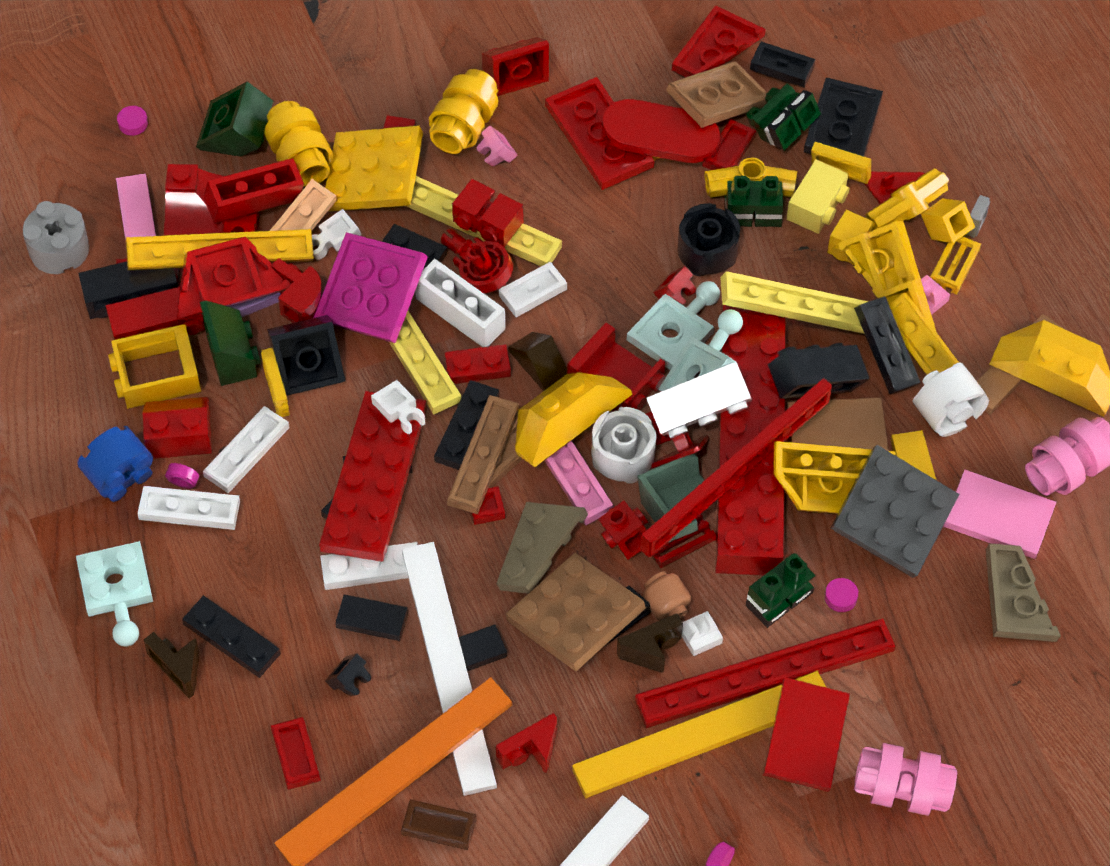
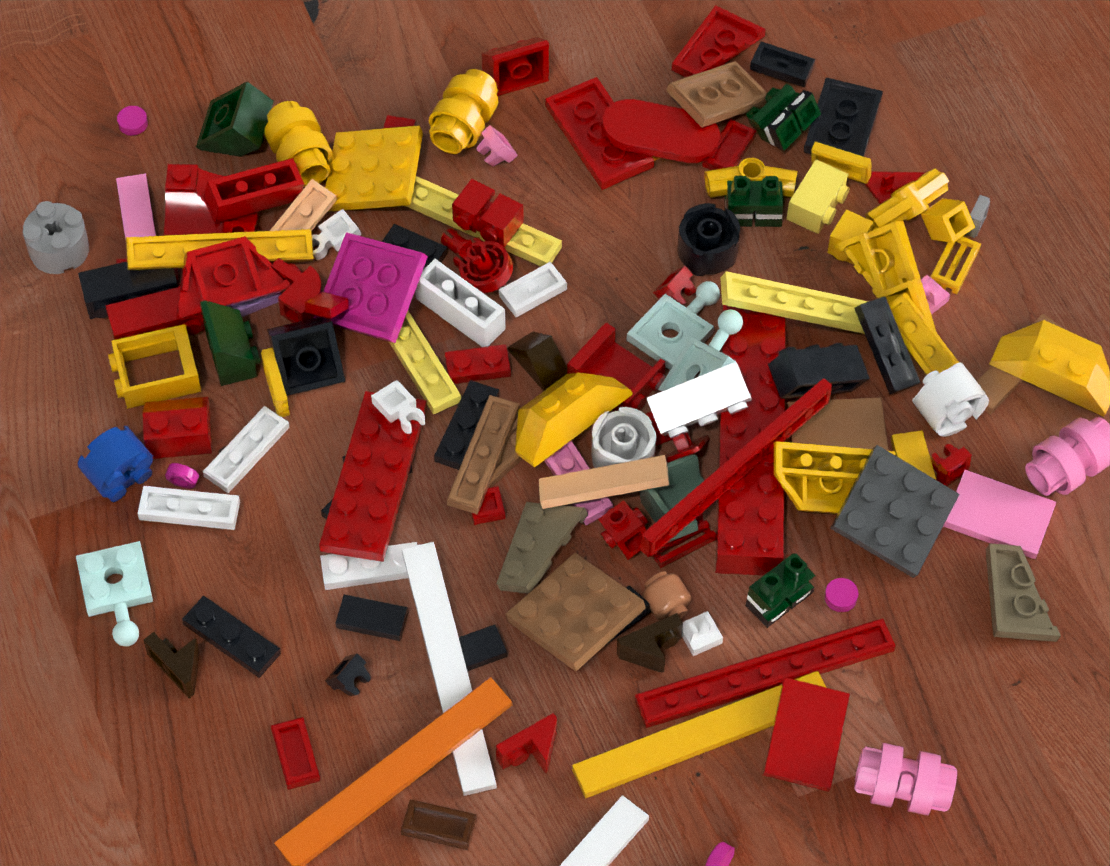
(326, 305): none -> red tile
(603, 482): none -> light nougat tile
(953, 466): none -> red tile

